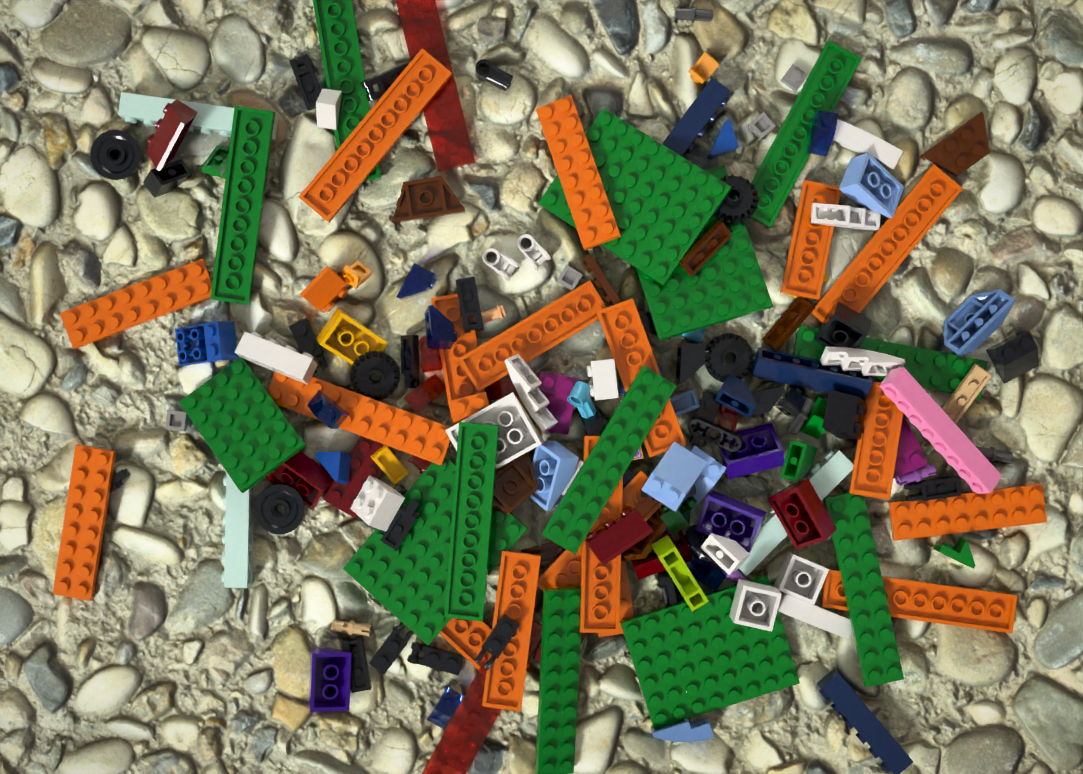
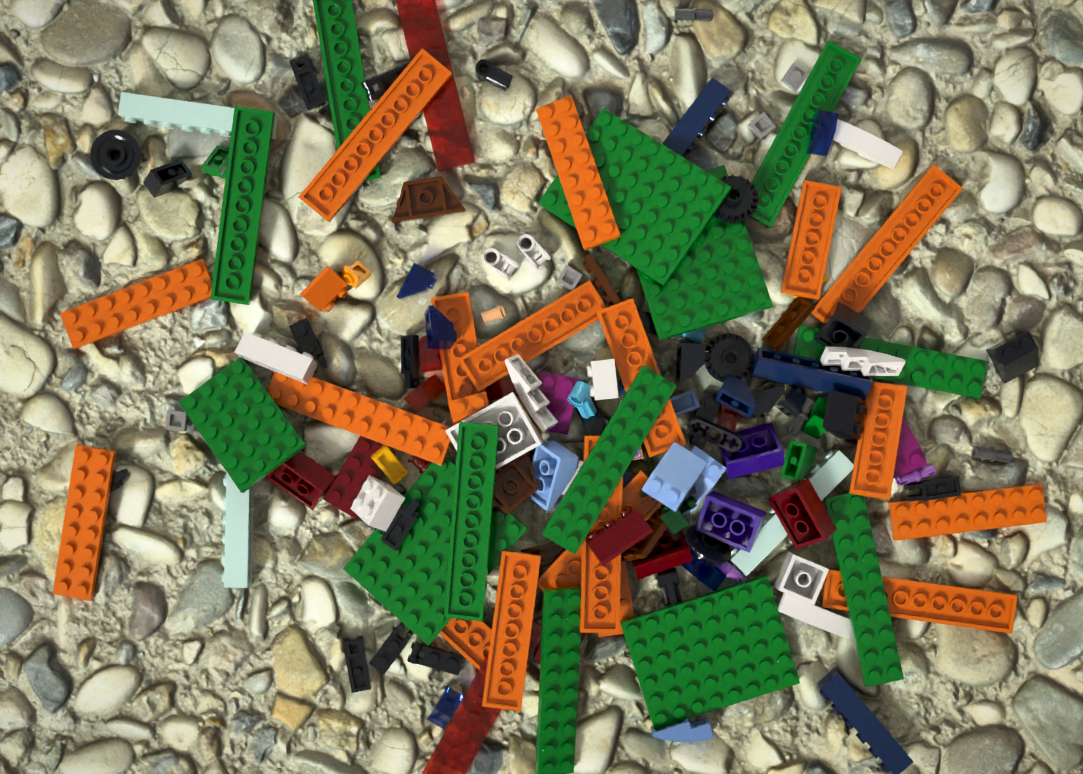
(169, 133): dark red slope -> none
(206, 343): blue slope -> none
(269, 516): black gear -> none
(327, 410): clear blue slope -> none
(328, 108): white slope -> none
(329, 680): dark purple slope -> none
(336, 464): blue slope -> none
(349, 337): yellow slope -> none
(351, 627): tan pin -> none
(375, 362): black gear -> none
(469, 304): black plate -> none
(498, 639): black hinge -> none
(679, 573): lime arch -> none
(703, 68): light orange bracket -> none
(705, 248): reddish brown plate -> none
(725, 142): blue slope -> none
(725, 552): white slope -> none
(755, 605): white brick -> none
(845, 216): white slope -> none
(871, 185): light blue slope -> none
(940, 430): bright pink brick -> none
(960, 552): green slope -> none
(961, 148): reddish brown wing -> none
(966, 392): tan tile -> none
(976, 320): medium blue wedge -> none

